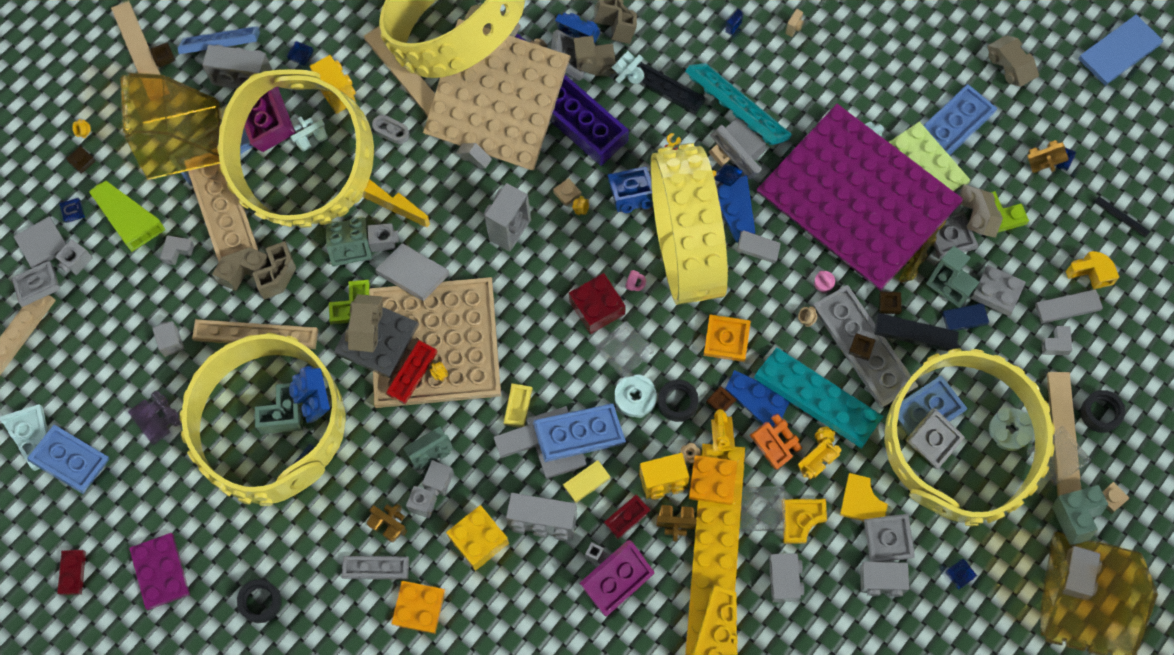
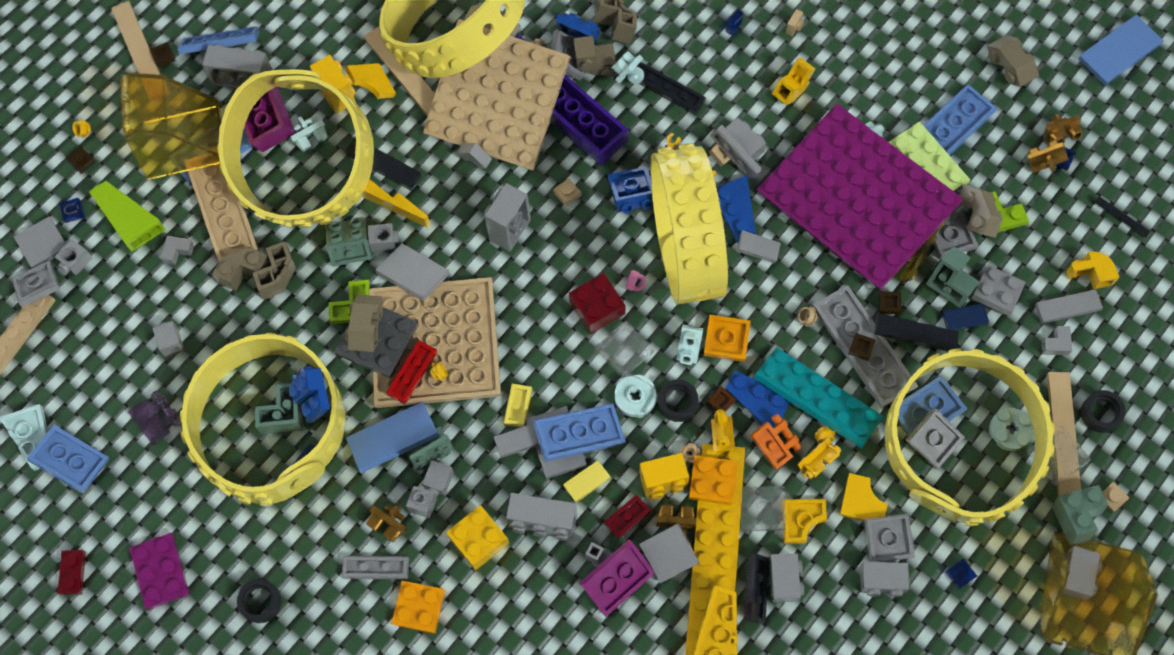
(232, 331): tan tile -> none
(300, 53): clear blue tile -> none
(372, 78): none -> yellow tile
(389, 167): none -> black tile
(392, 129): light grey plate -> none
(392, 437): none -> medium blue tile
(580, 205): yellow plate -> none
(669, 553): none -> light grey tile
(689, 345): none -> light aqua hips
(728, 174): clear blue tile -> none
(736, 101): teal plate -> none
(756, 588): none -> black plate
(794, 83): none -> yellow brick
(824, 281): bright pink tile -> none
(1062, 127): none -> pearl gold hips

